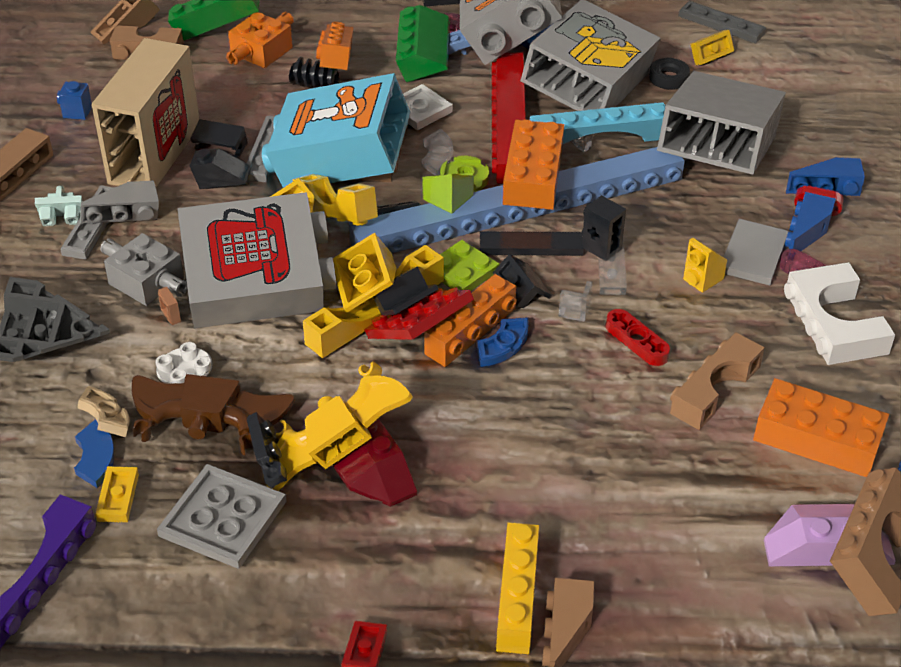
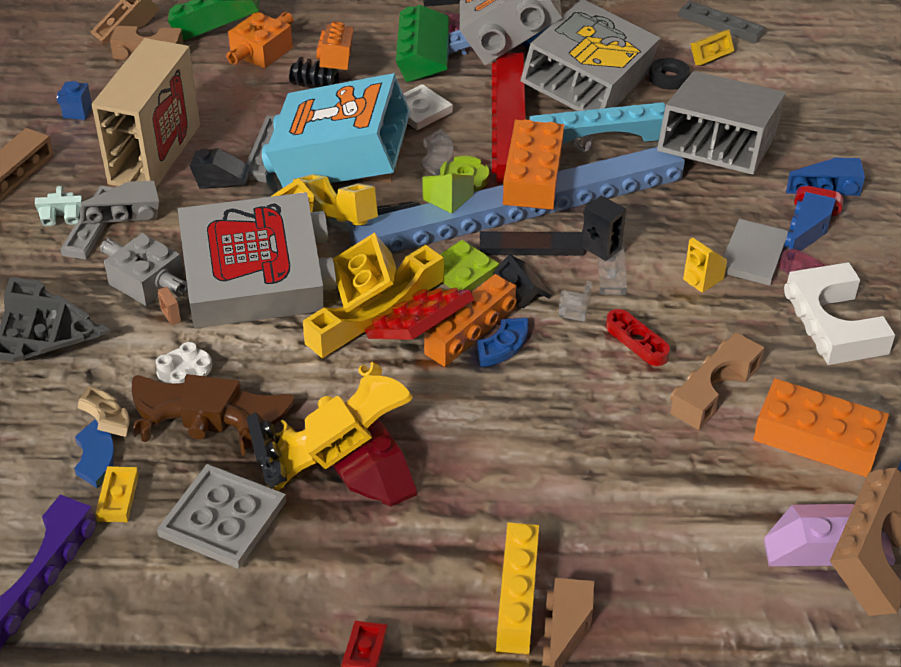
(219, 134): black hinge -> none
(404, 292): black panel -> none

